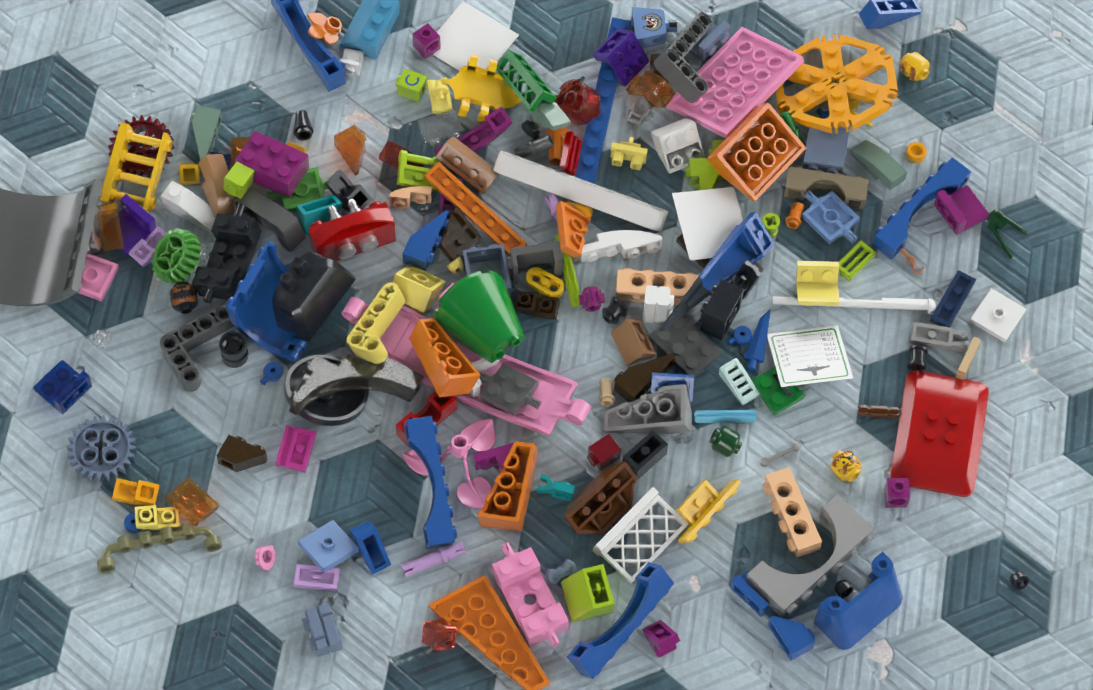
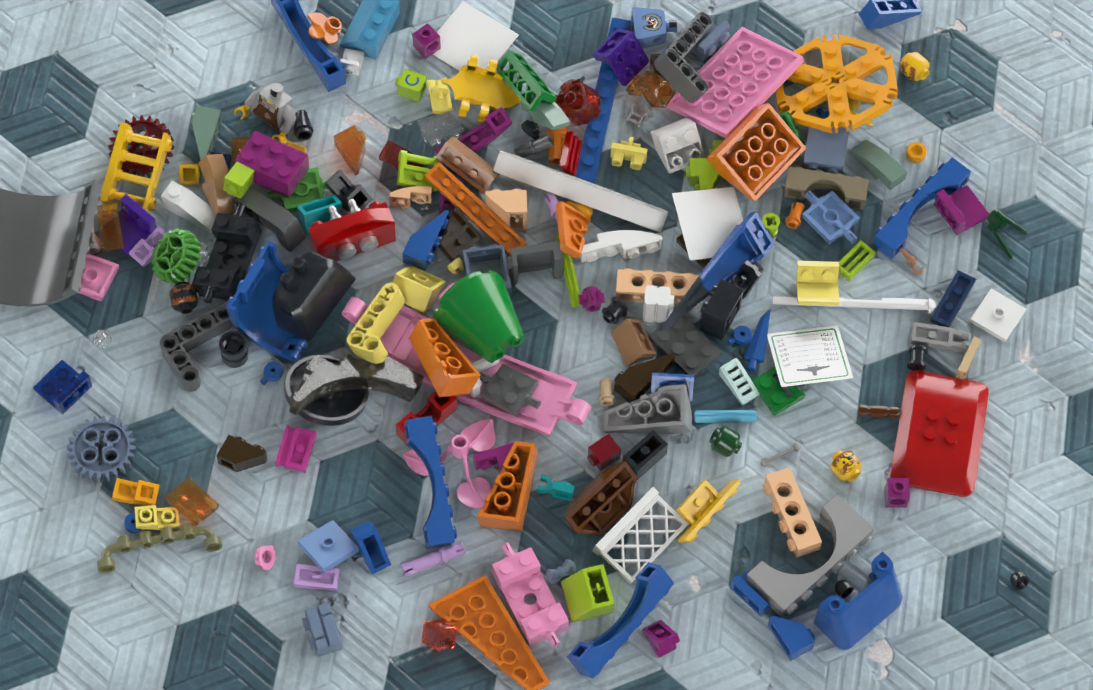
(273, 107): none -> light grey torso
(509, 207): none -> light nougat slope
(534, 305): dark brown slope -> none
(545, 282): yellow plate -> none

